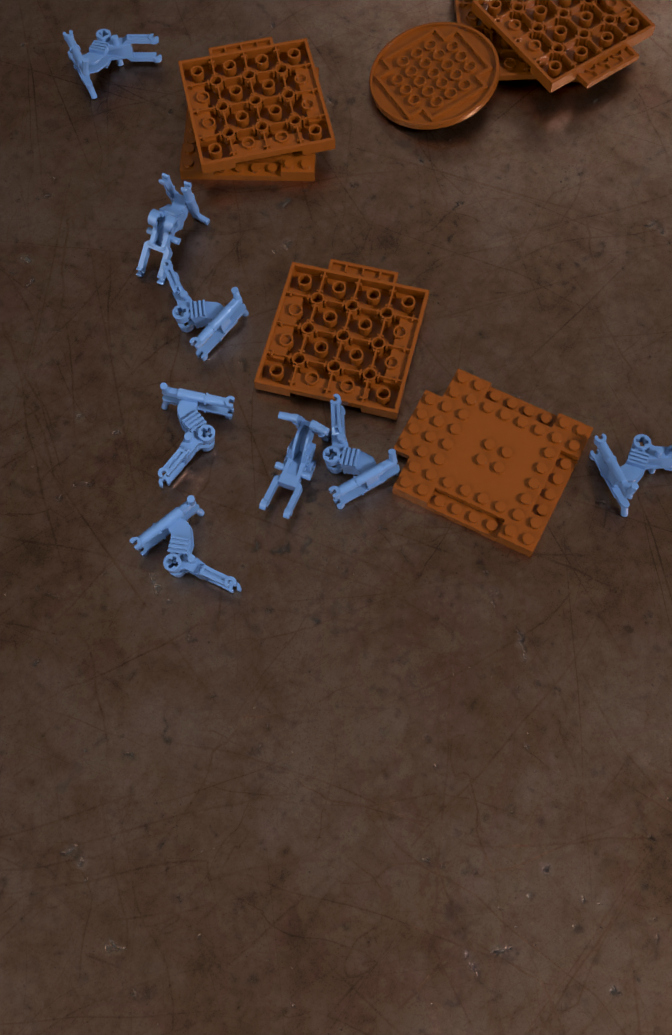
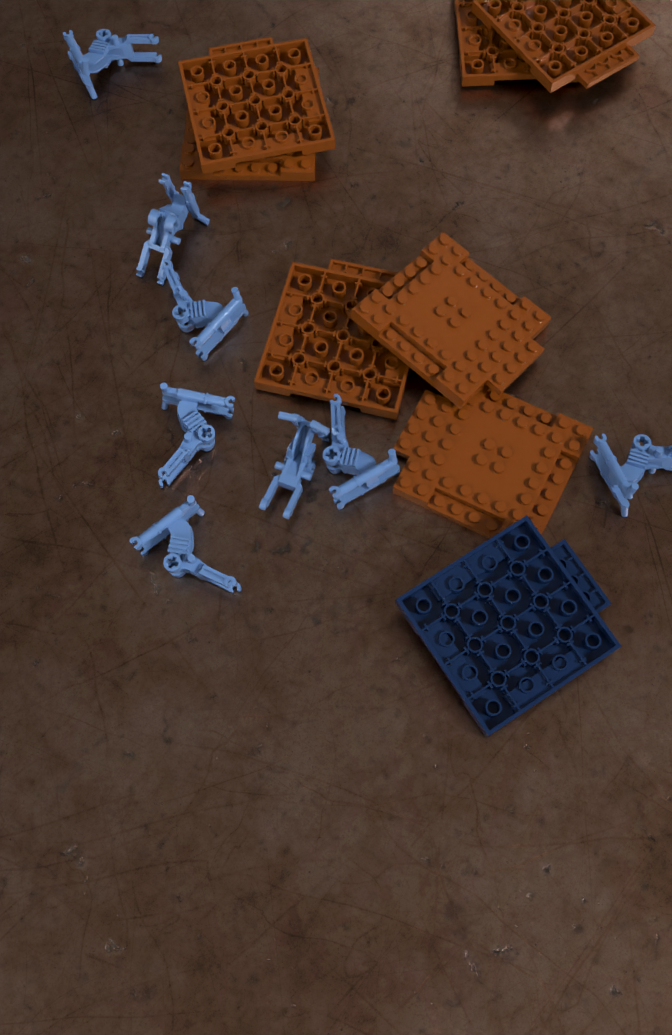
(434, 75): dark orange plate -> none
(454, 323): none -> dark orange plate
(511, 622): none -> dark blue plate

